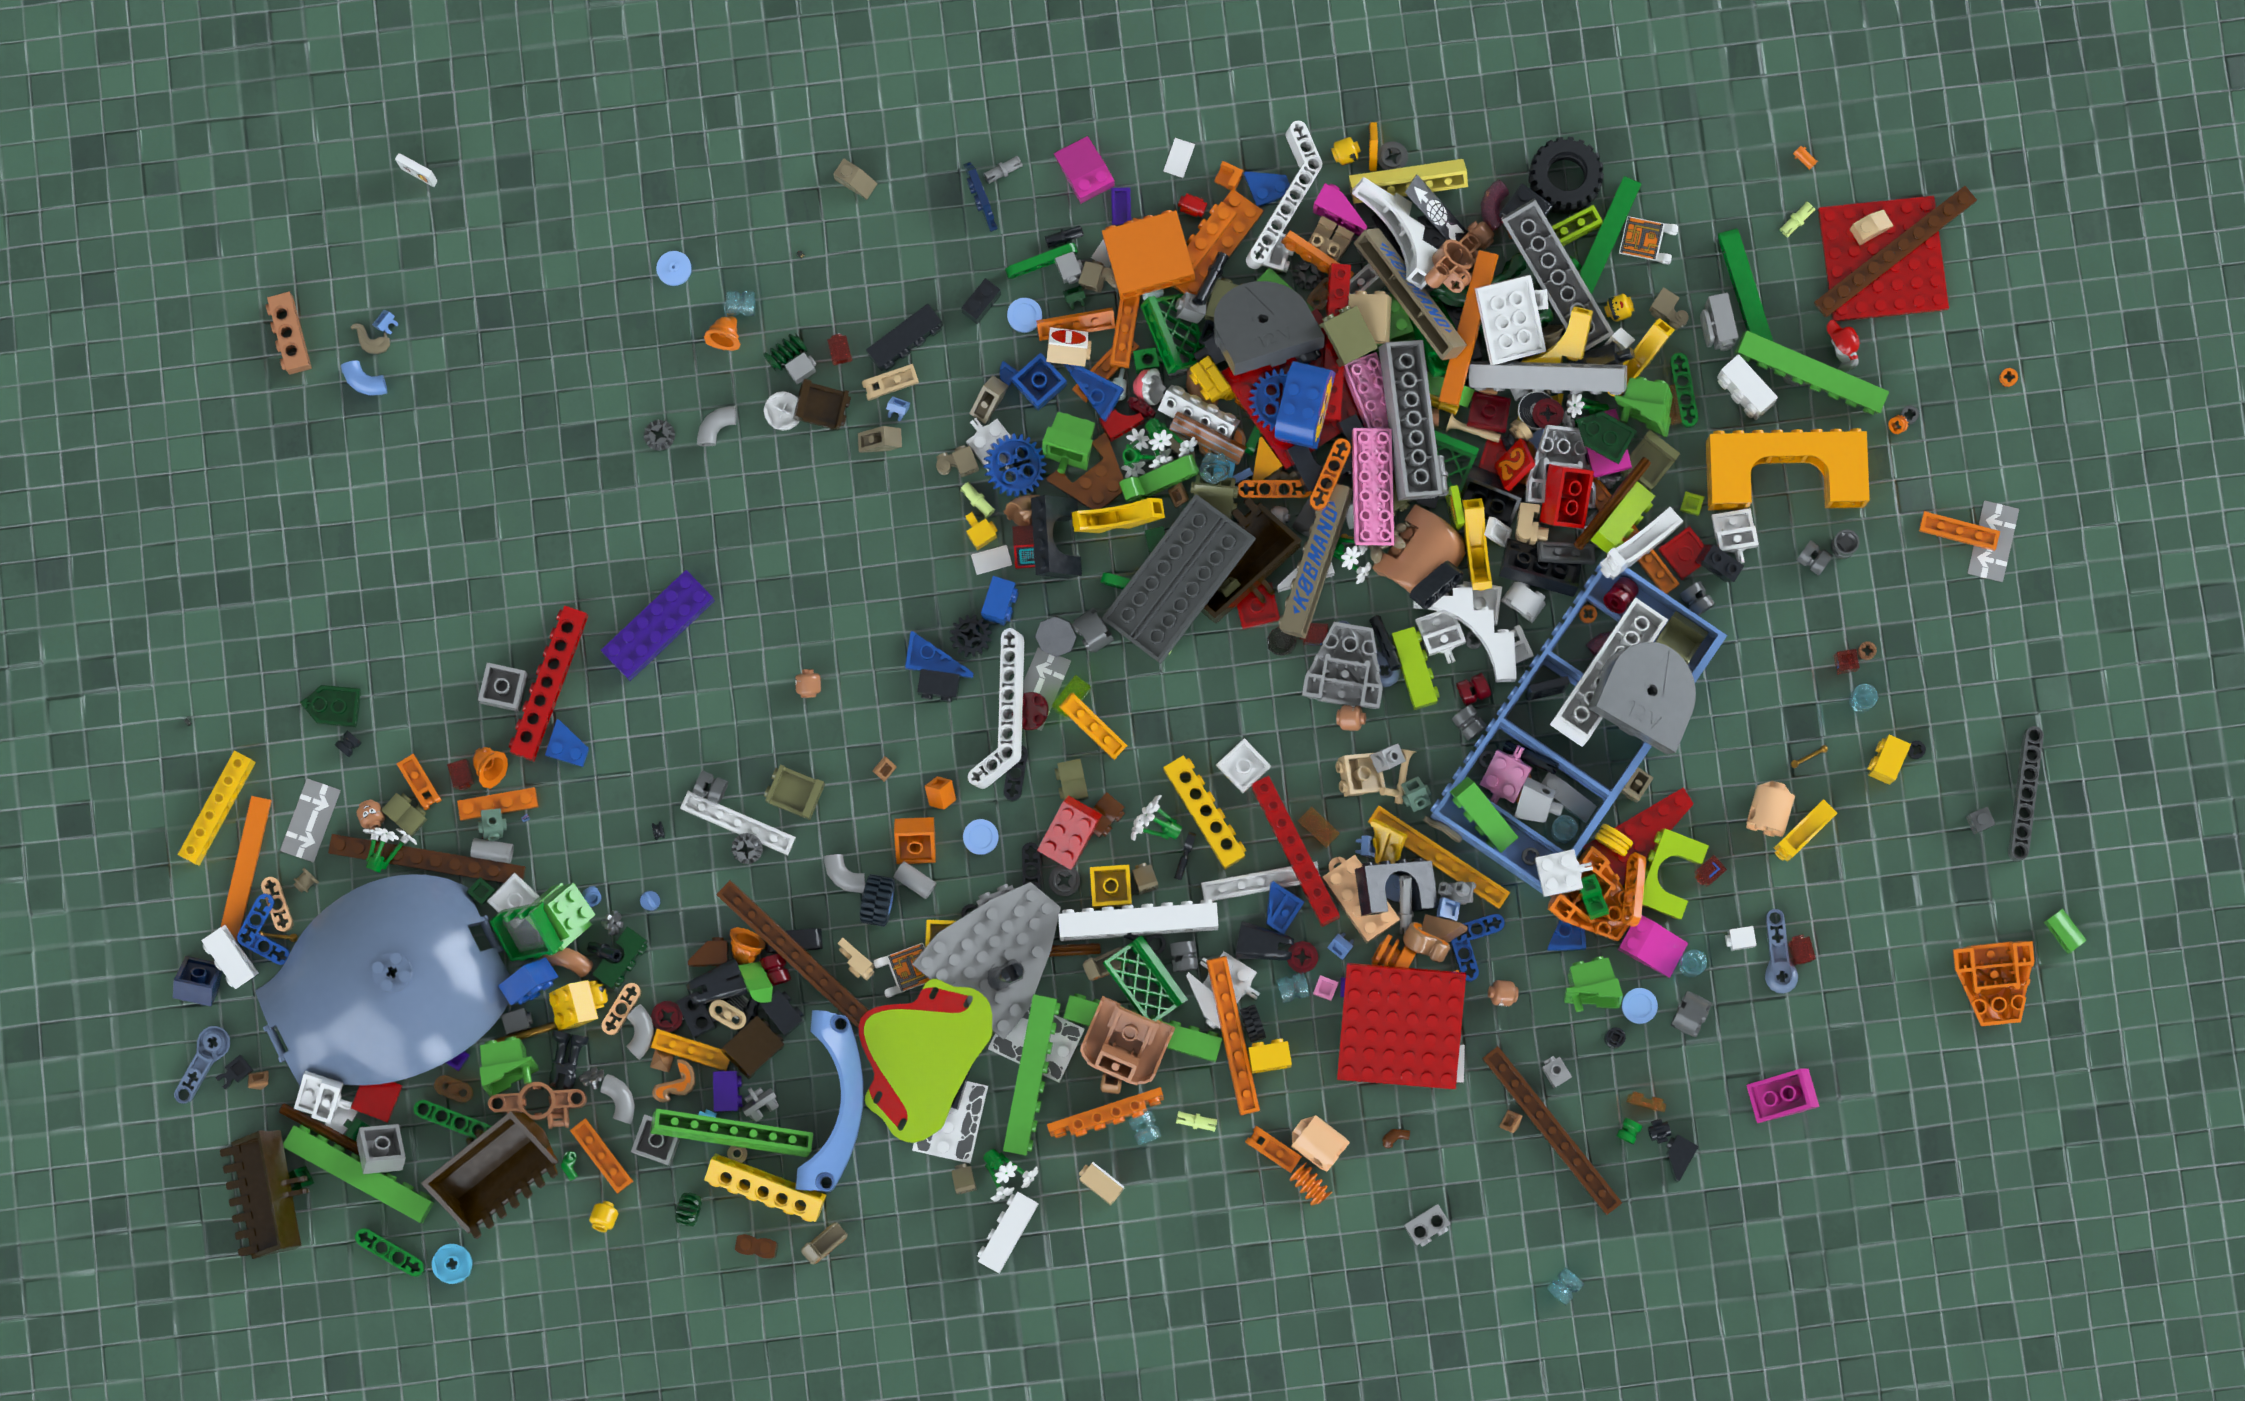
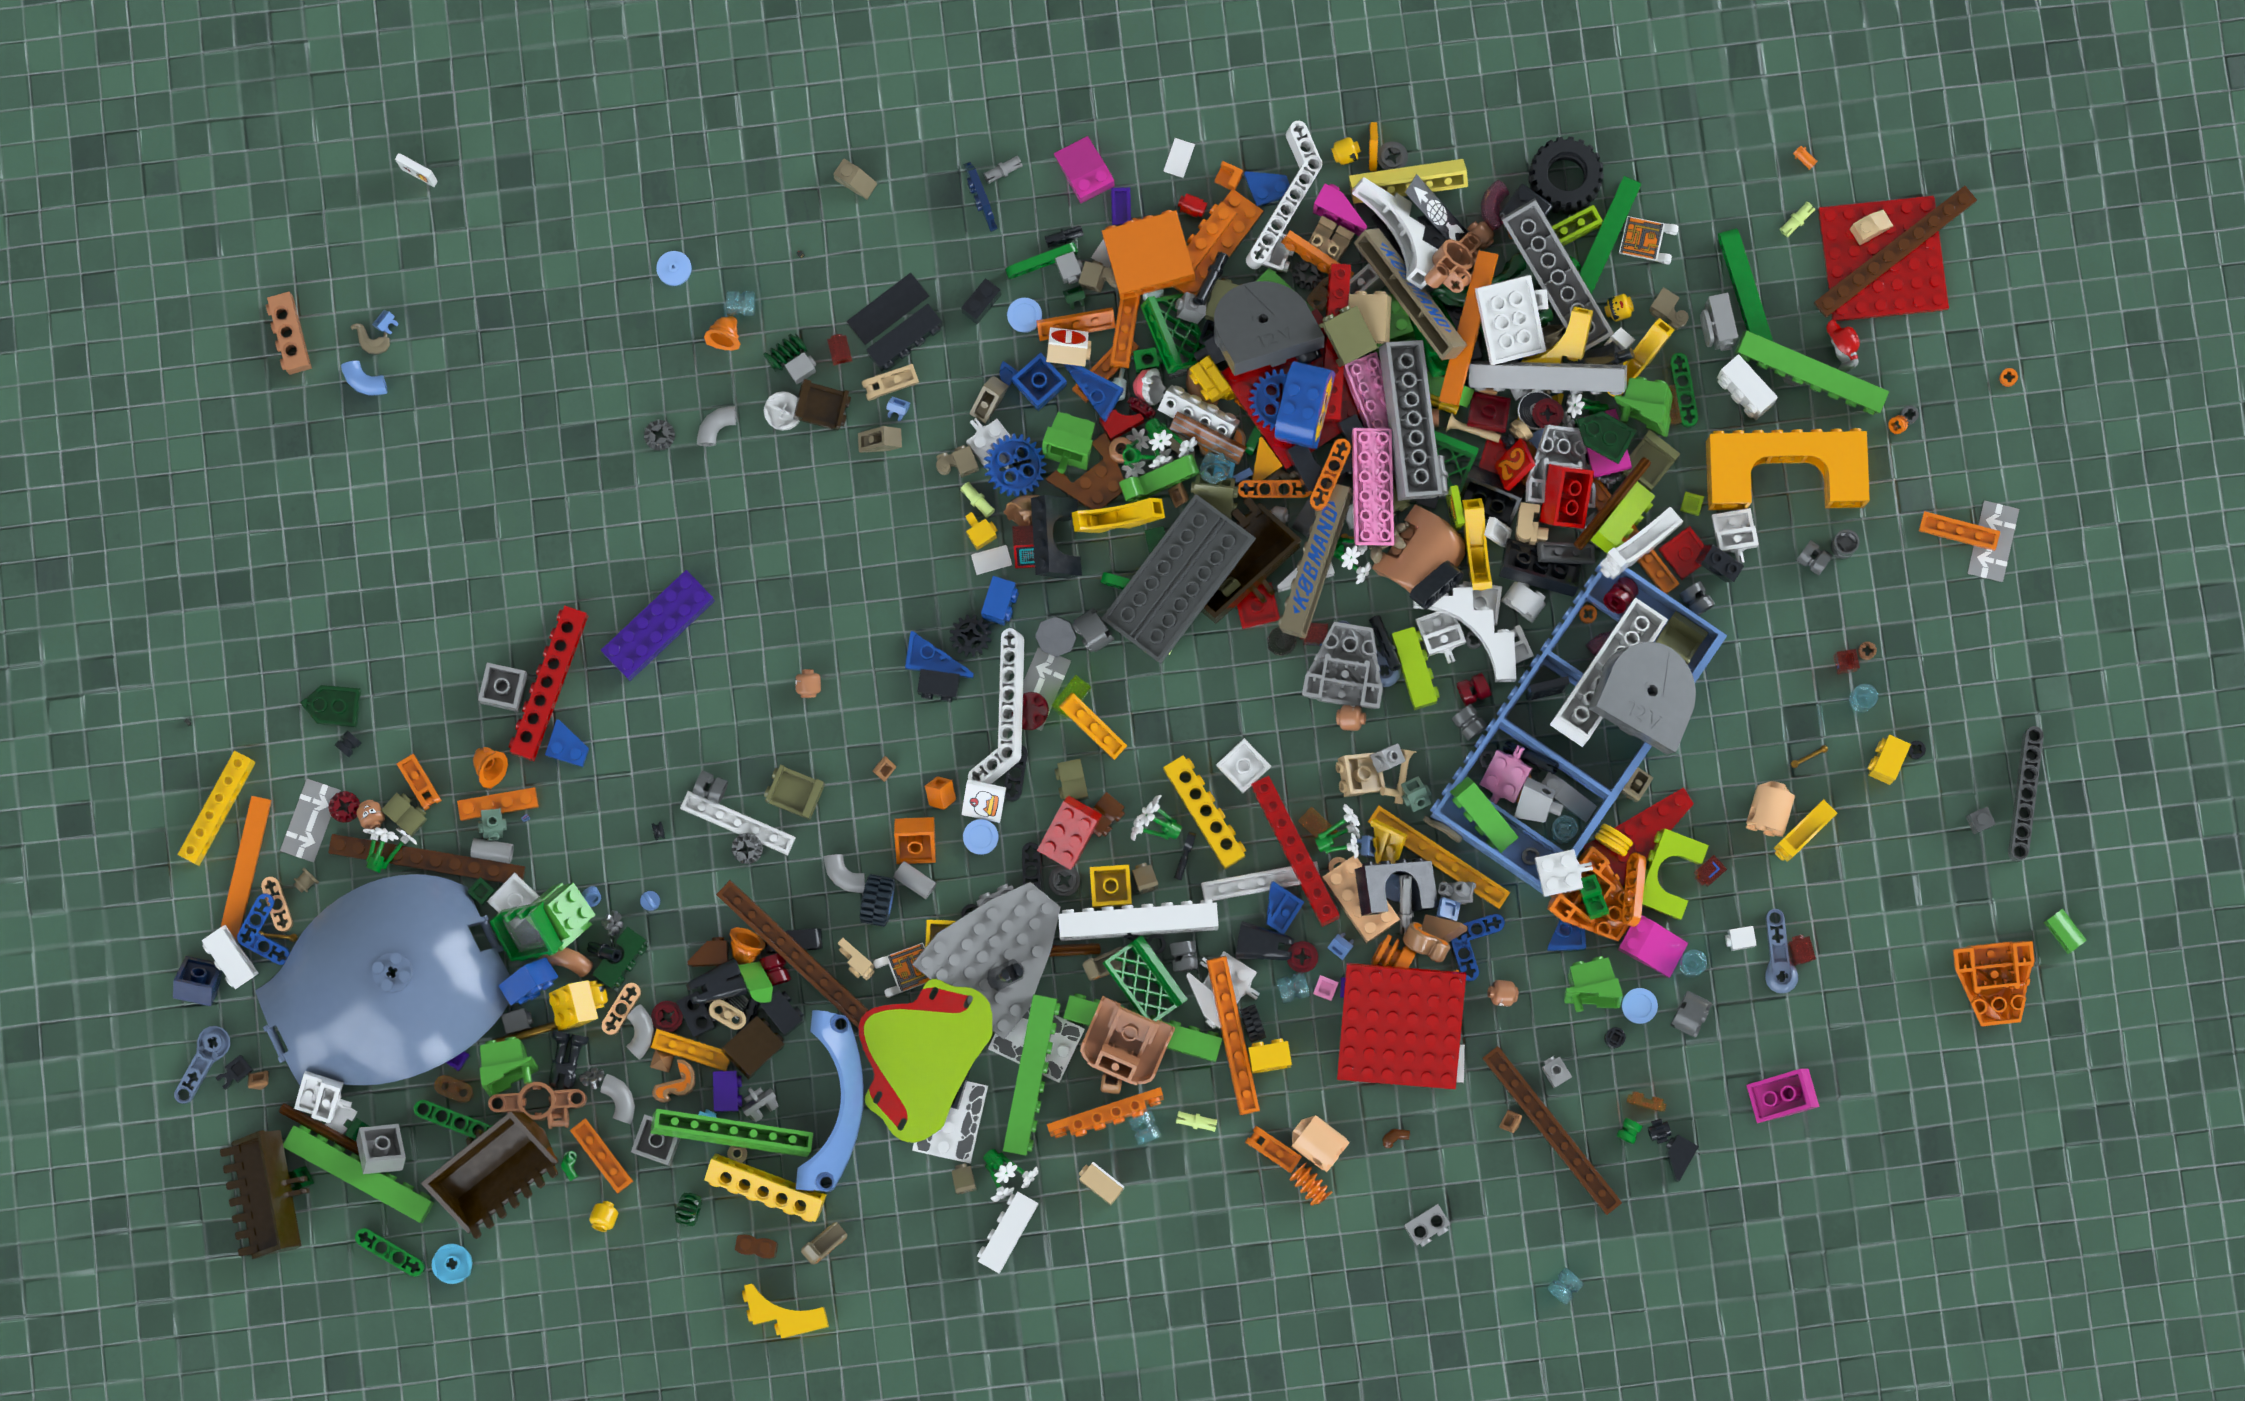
(346, 797): none -> dark red gear
(377, 1100): red tile -> none
(461, 774): clear red brick -> none
(788, 1321): none -> yellow arch
(888, 308): none -> black sticker
(983, 801): none -> white tile
(1114, 447): none -> nougat head
(1325, 840): none -> plant

